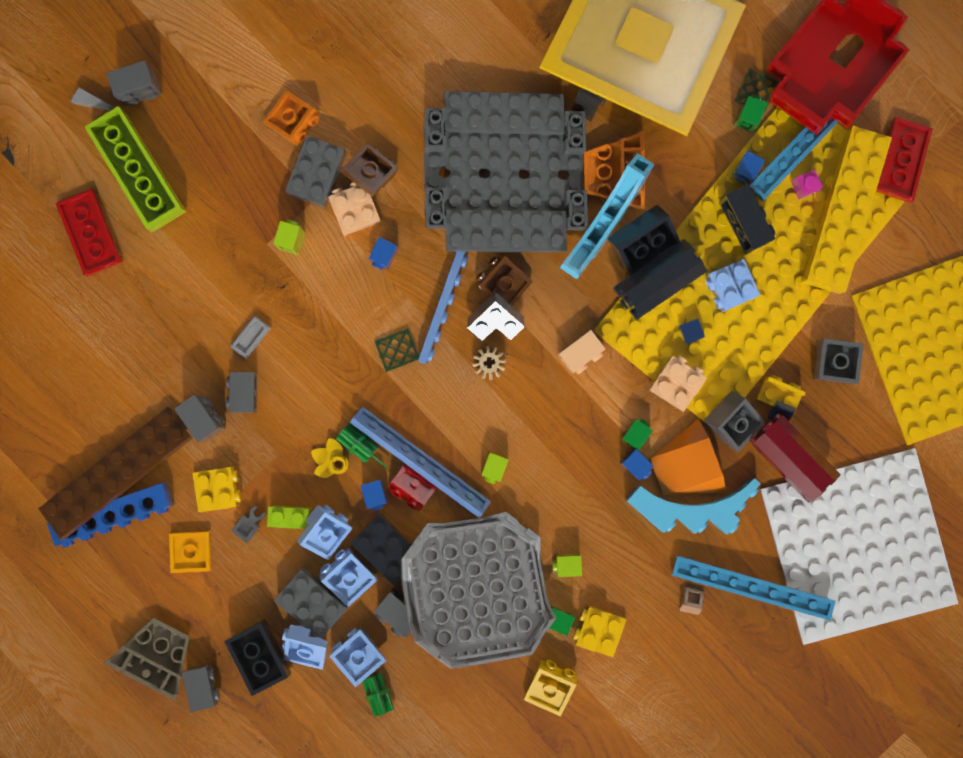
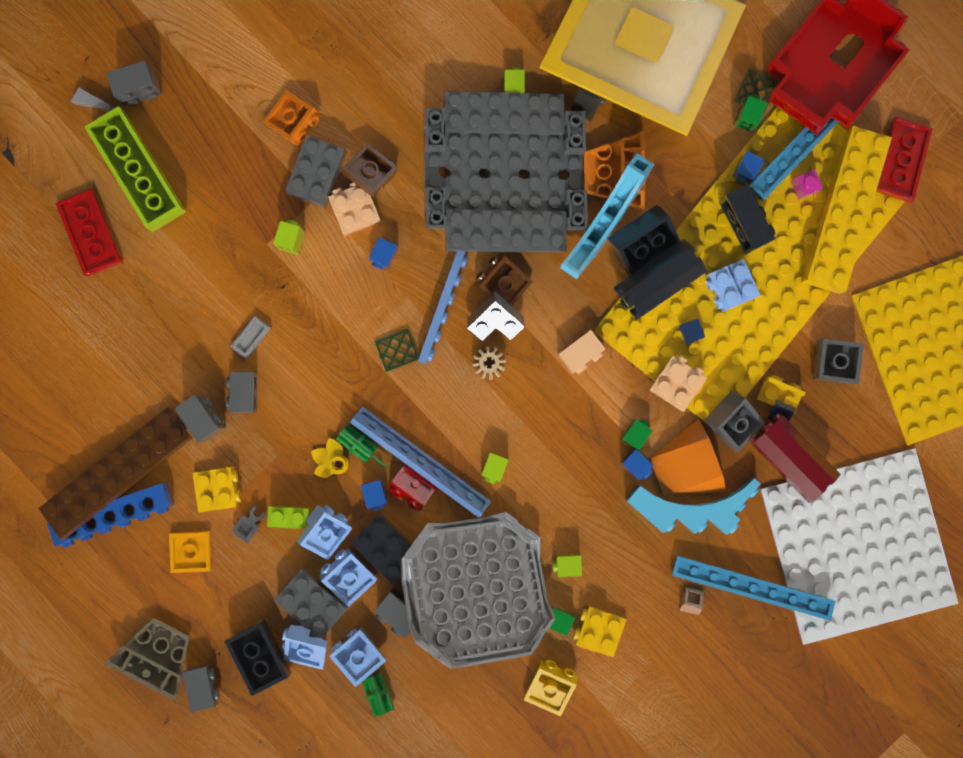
(514, 80): none -> lime brick

